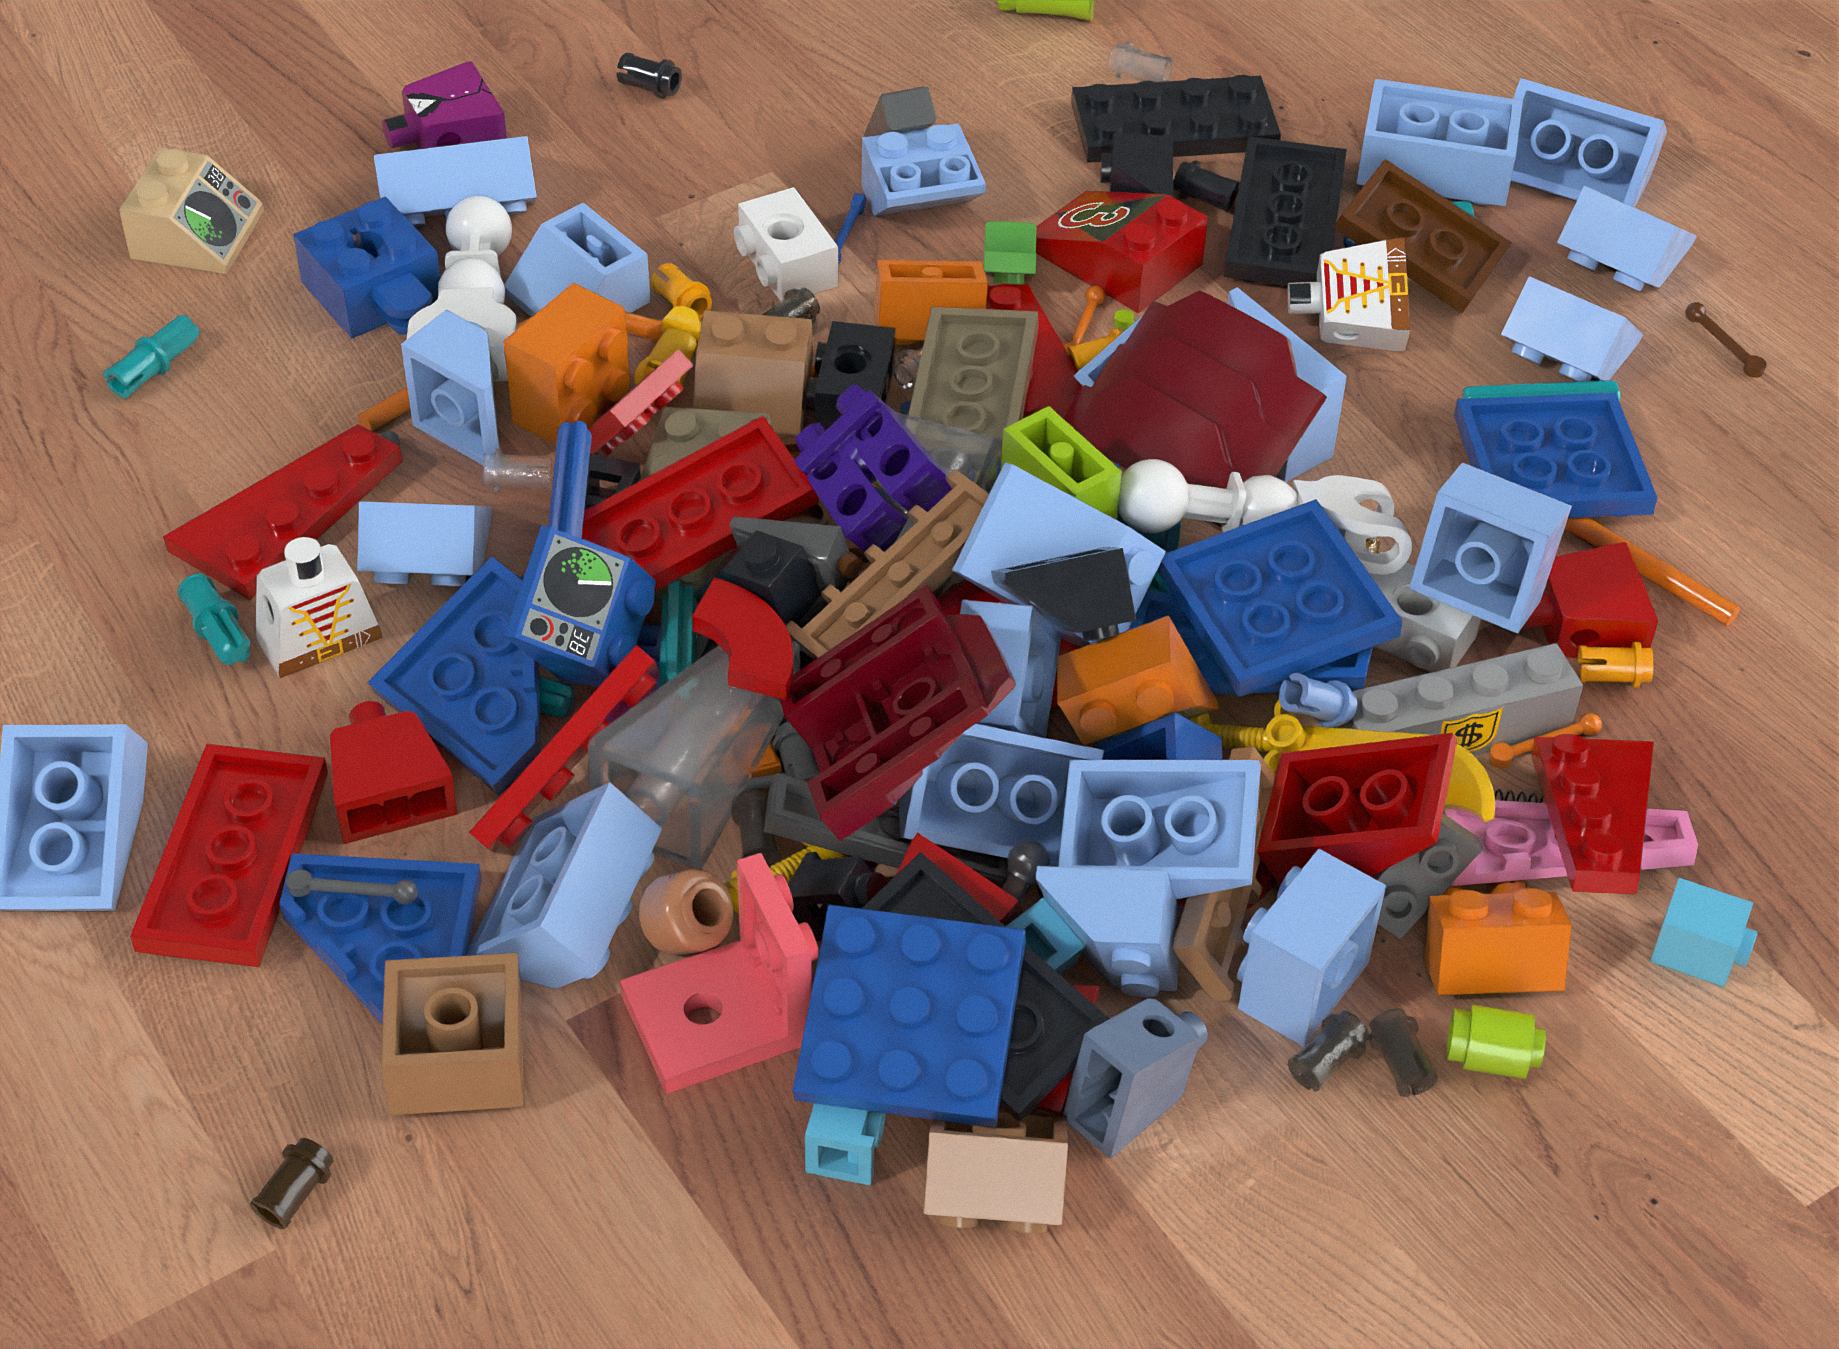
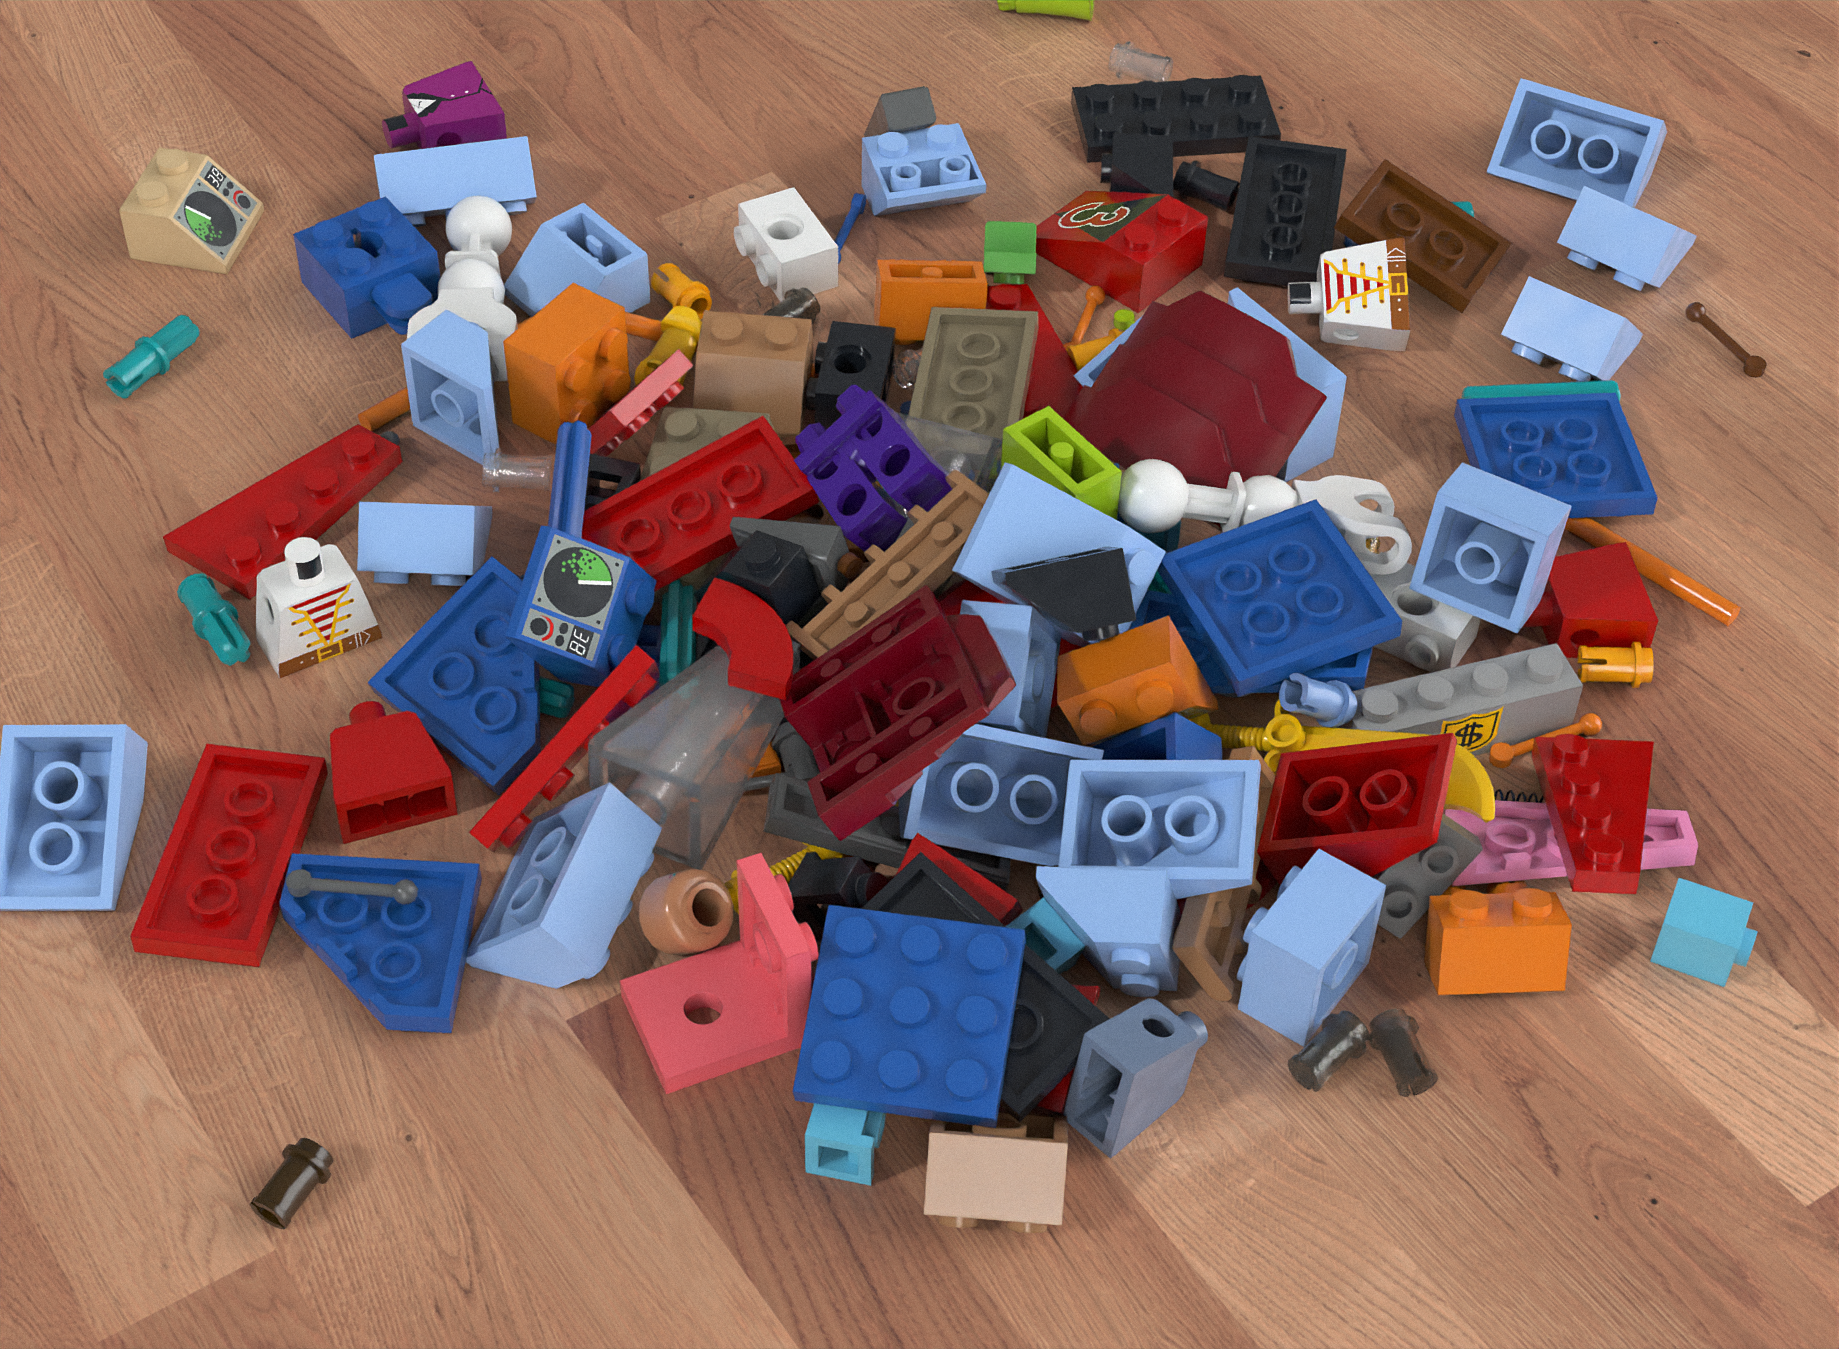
(452, 1034): medium nougat slope -> none
(659, 77): black pin -> none
(750, 815): clear smoke pin -> none
(1023, 866): flat silver piece -> none
(1443, 138): light blue slope -> none
(1495, 1041): lime brick -> none

